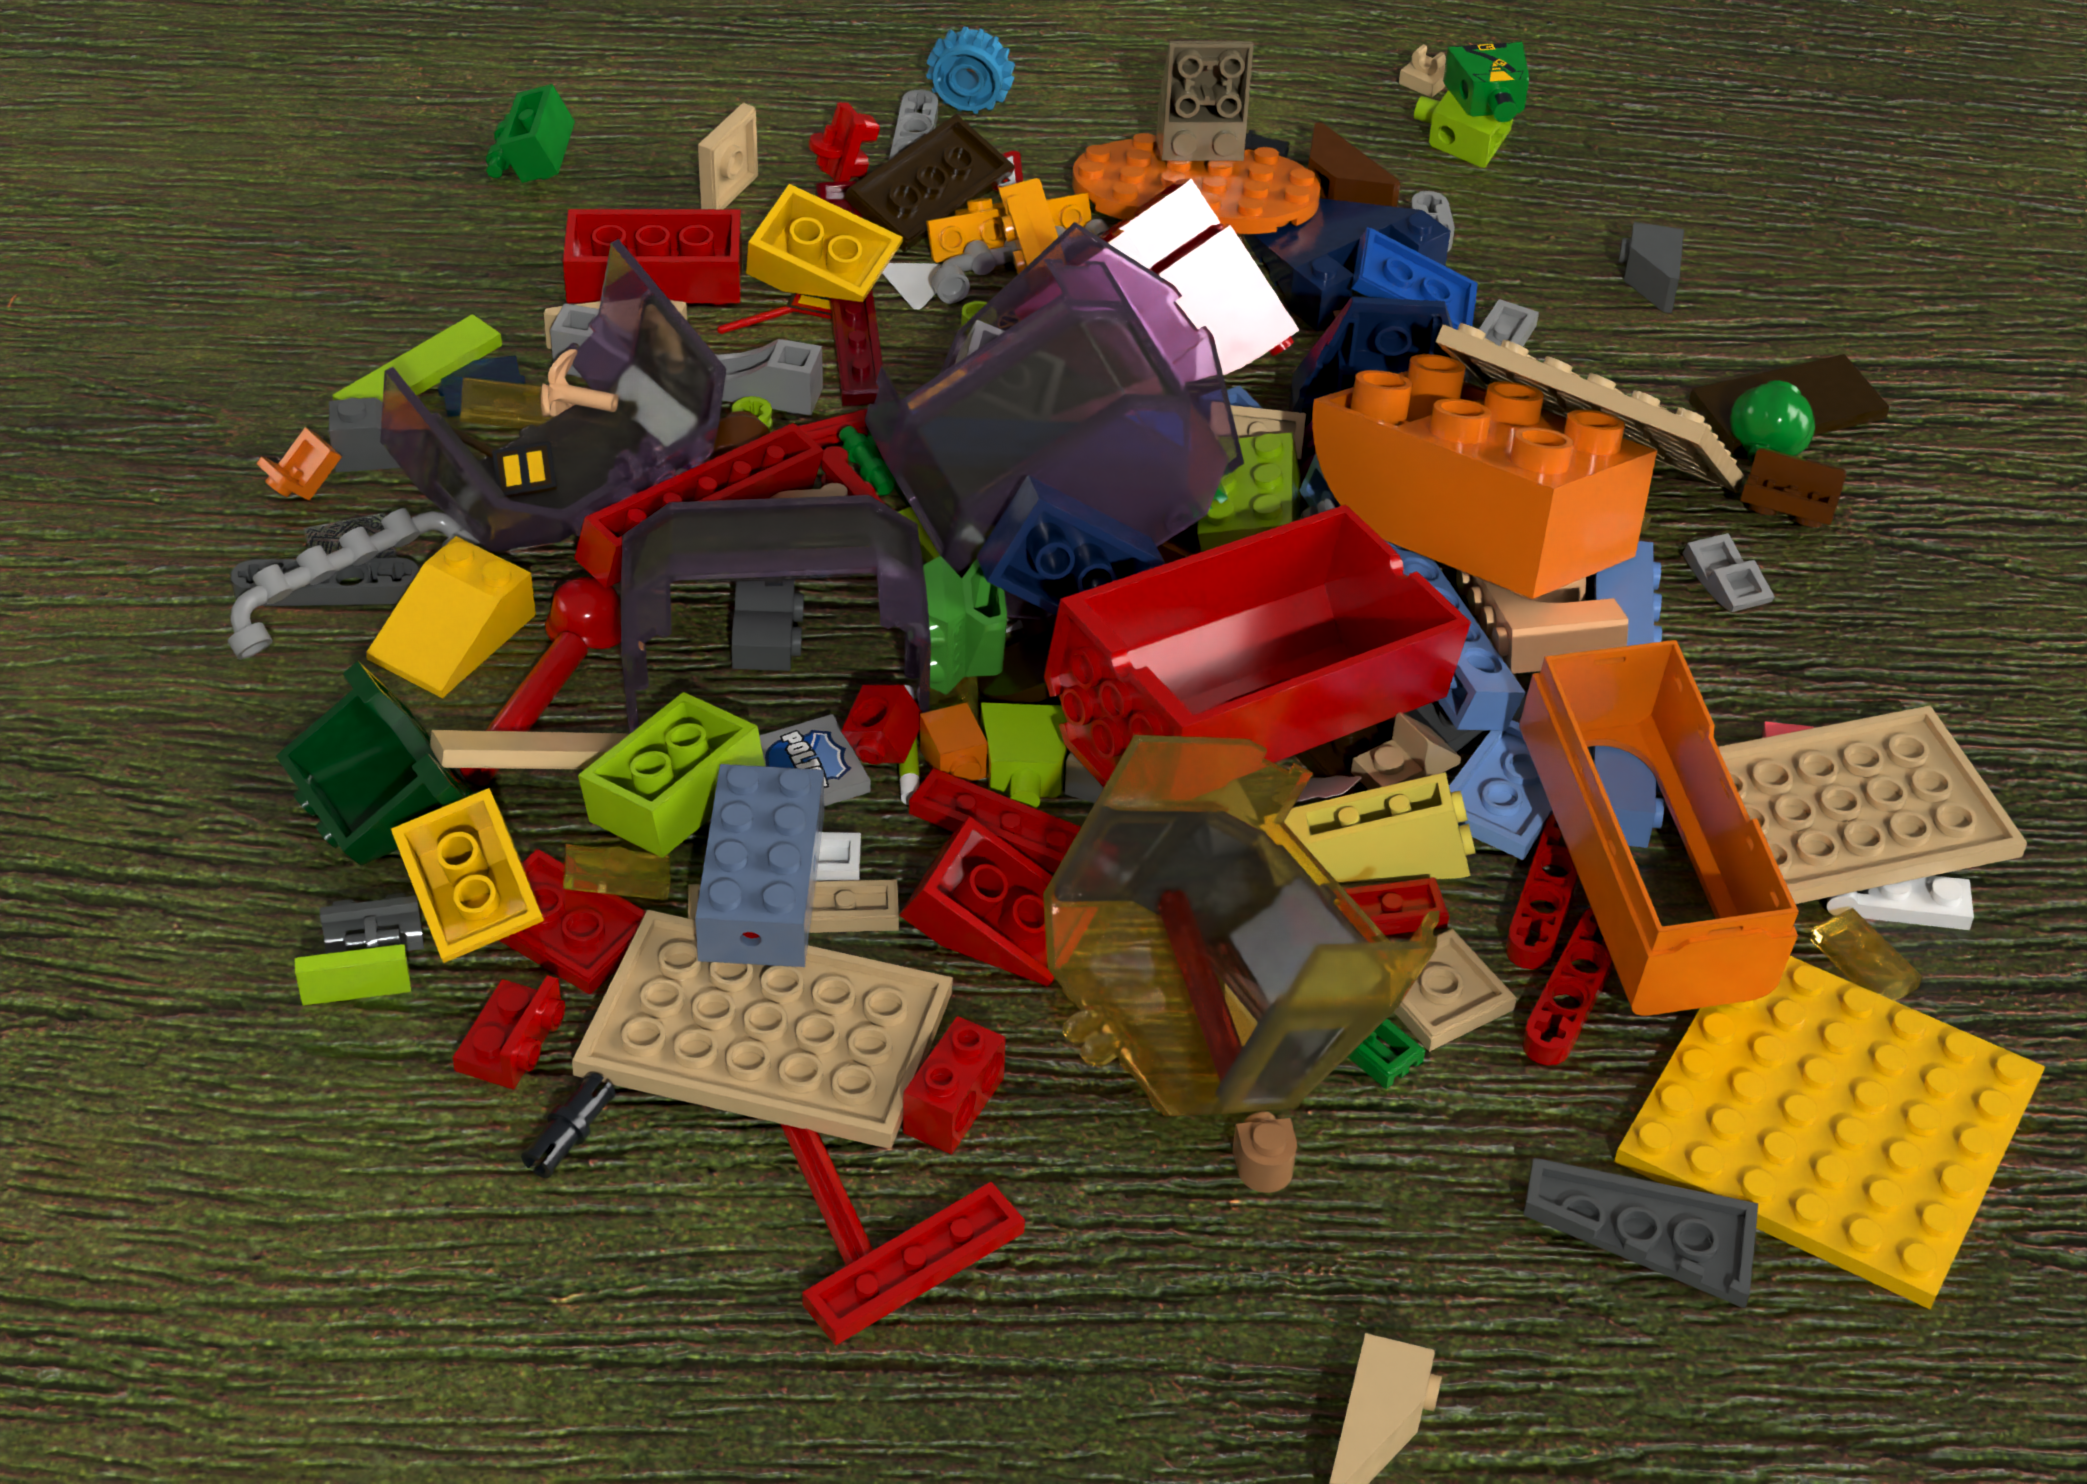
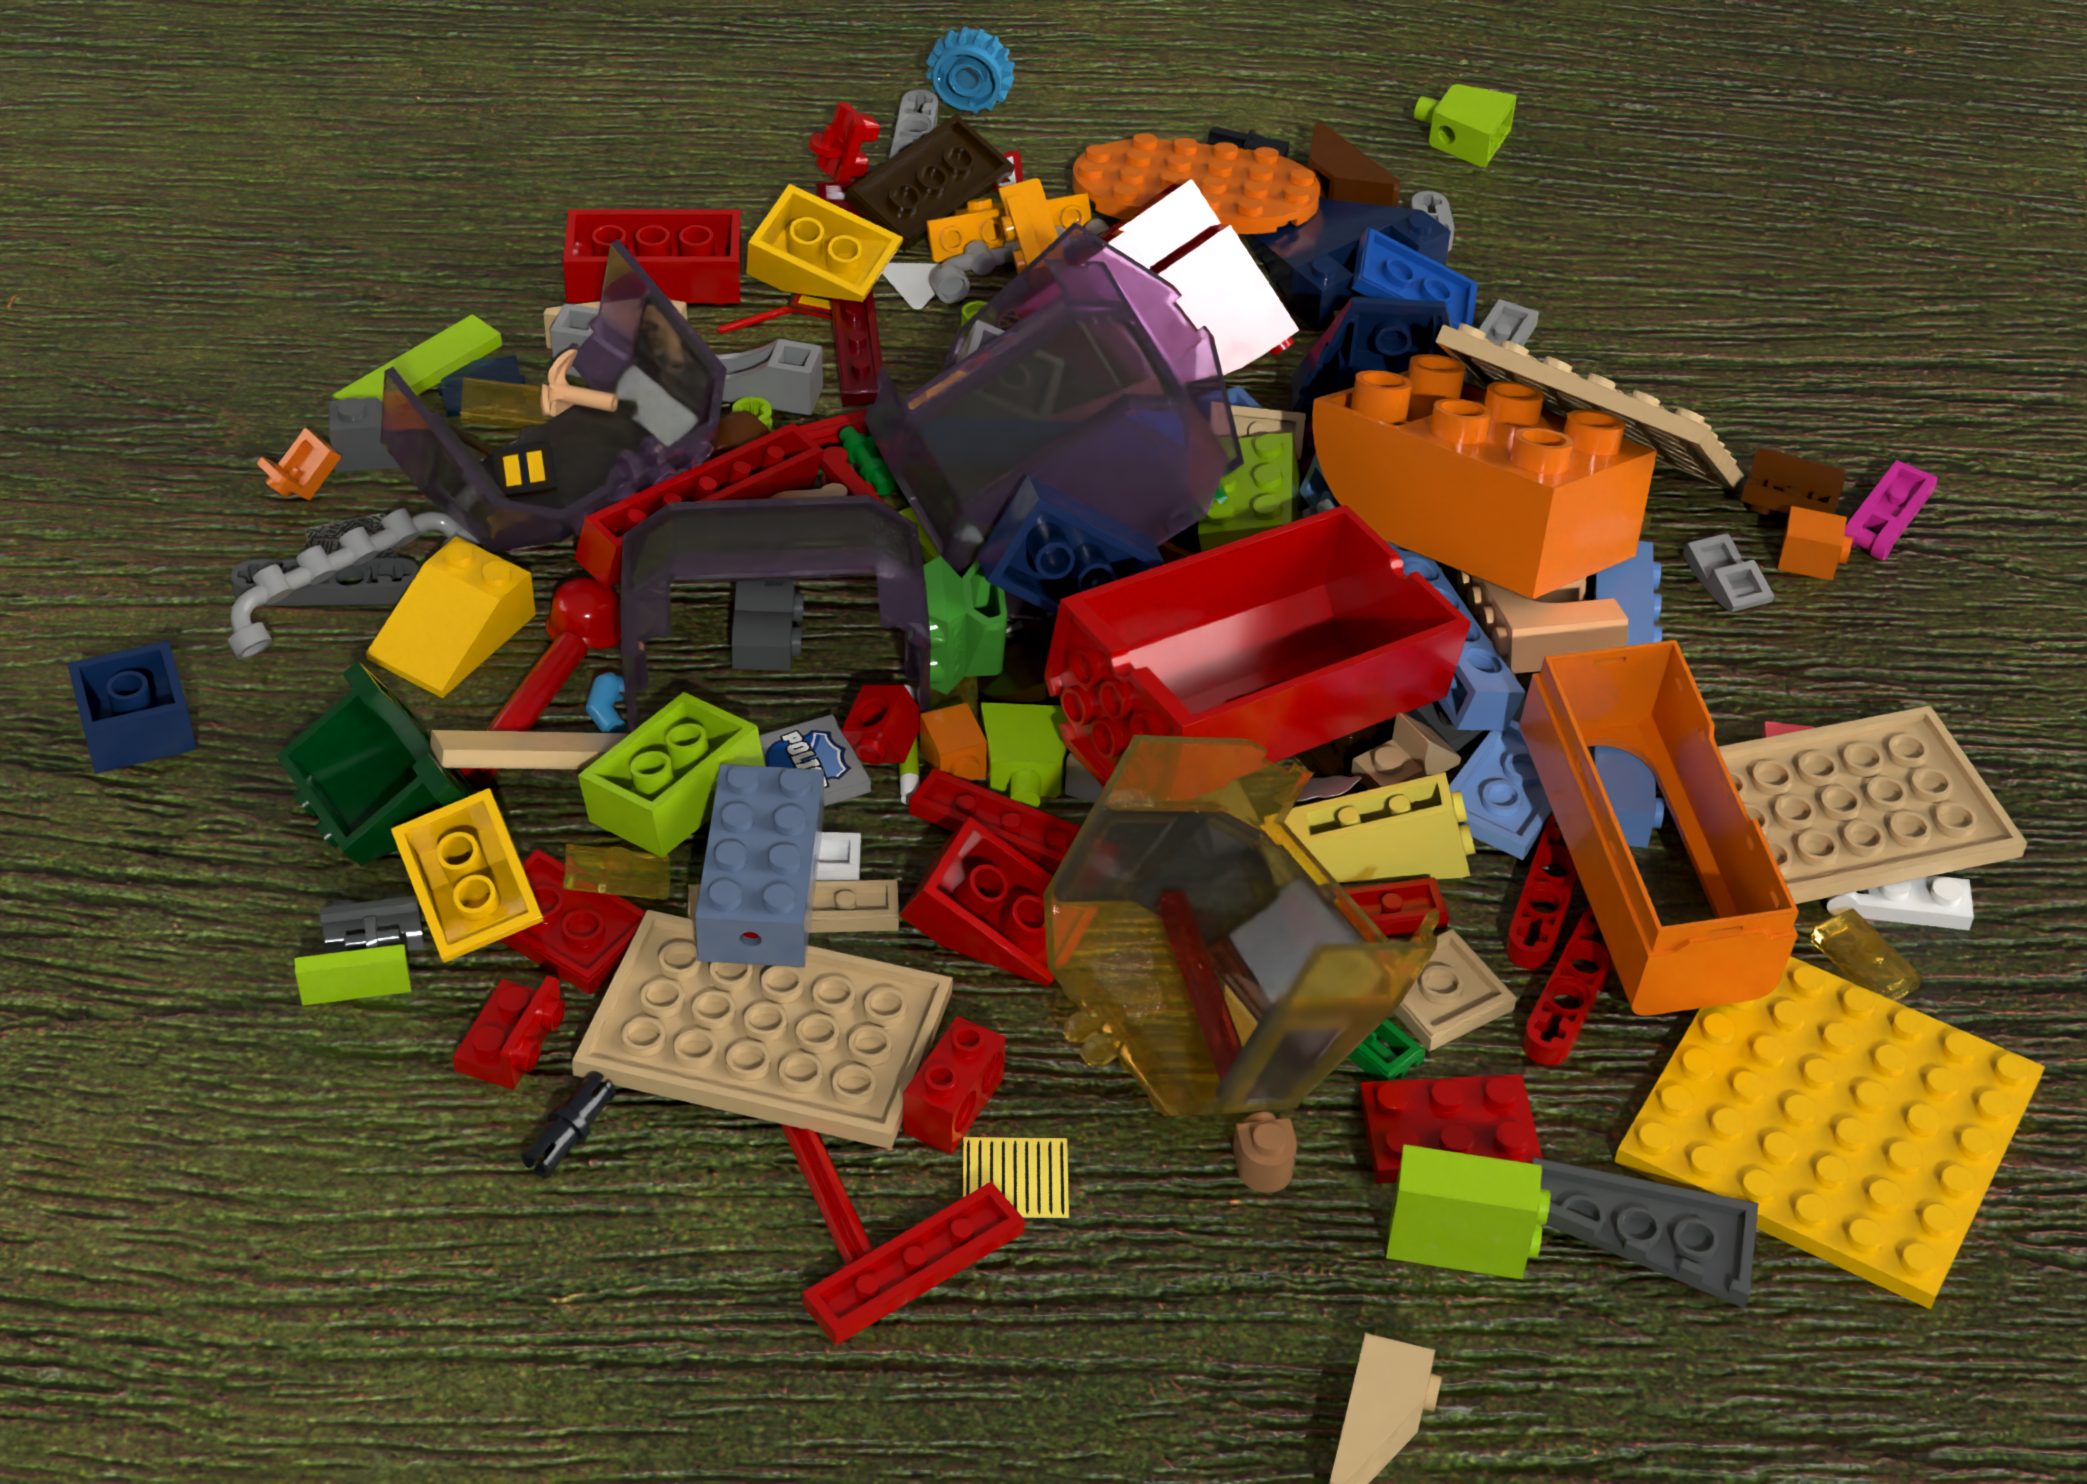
(132, 706): none -> dark blue brick
(532, 136): green brick -> none
(601, 701): none -> dark azure arm
(728, 158): tan tile -> none
(1025, 1170): none -> light yellow sticker
(1204, 101): dark tan slope -> none
(1424, 73): tan tile -> none
(1448, 1114): none -> red plate
(1467, 1212): none -> lime brick
(1488, 79): green torso -> none
(1653, 262): dark grey slope -> none
(1773, 419): green plant -> none
(1814, 543): none -> orange brick
(1831, 386): dark brown tile -> none
(1890, 509): none -> dark pink plate

